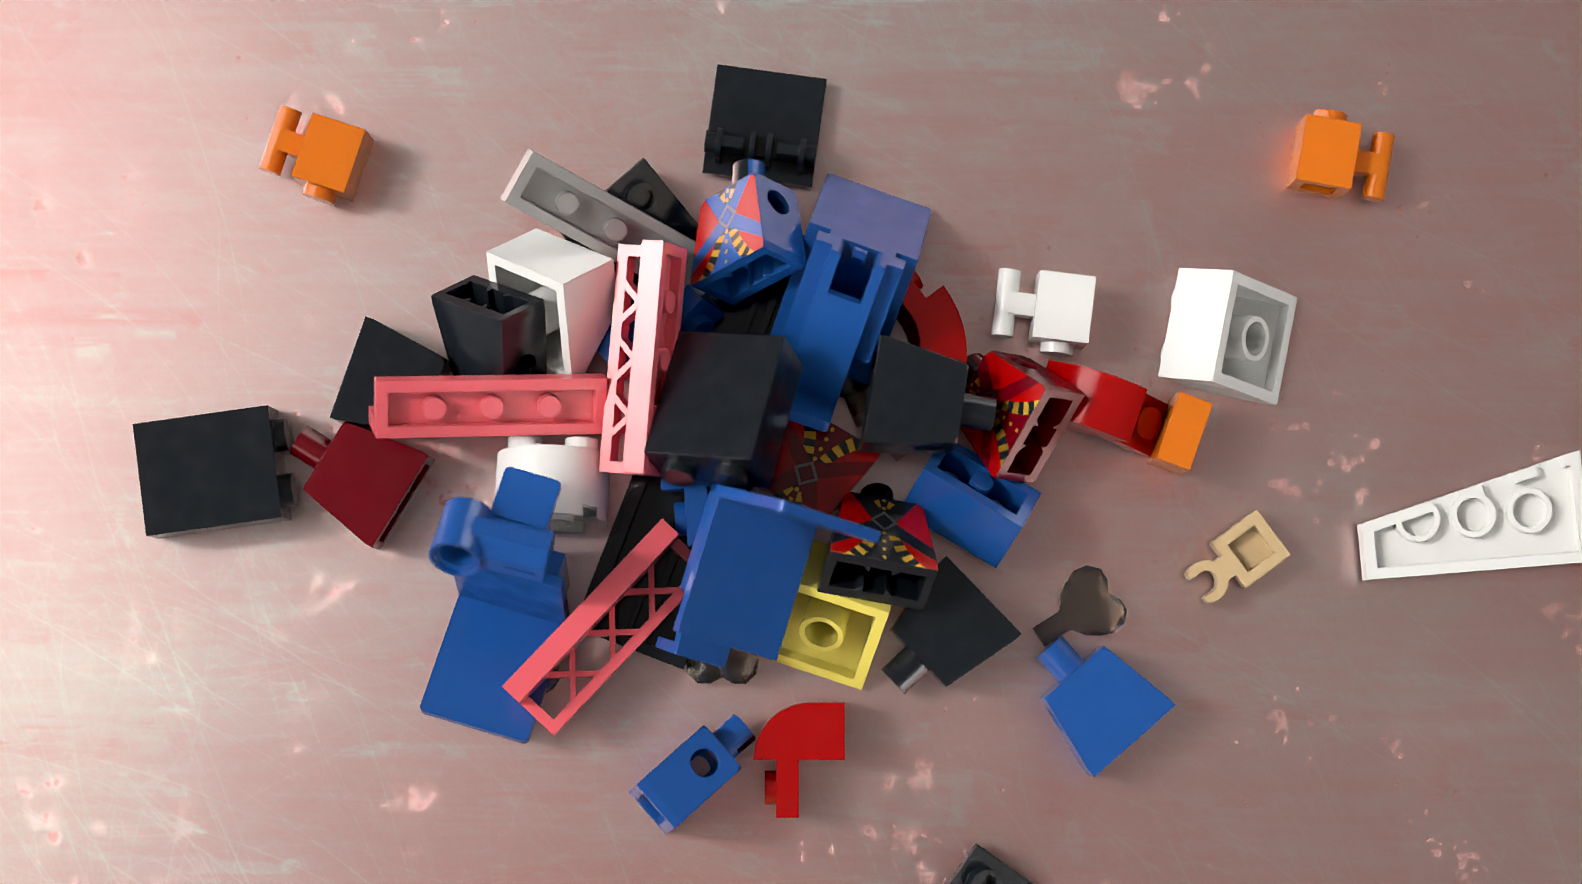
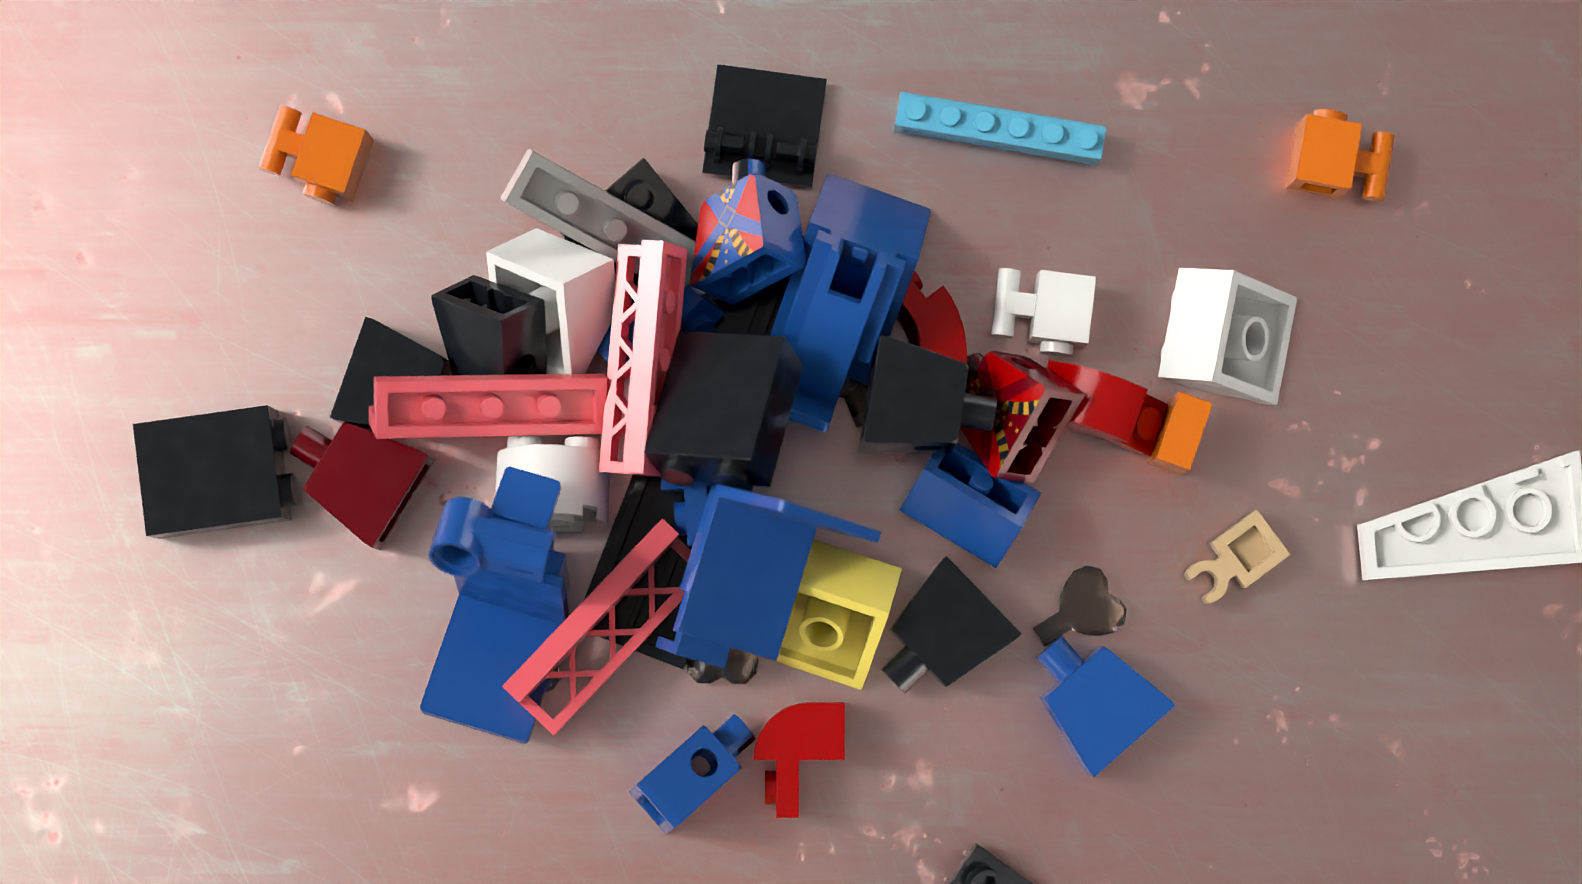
(818, 467): torso -> none
(887, 572): black torso -> none
(1000, 128): none -> medium azure piece

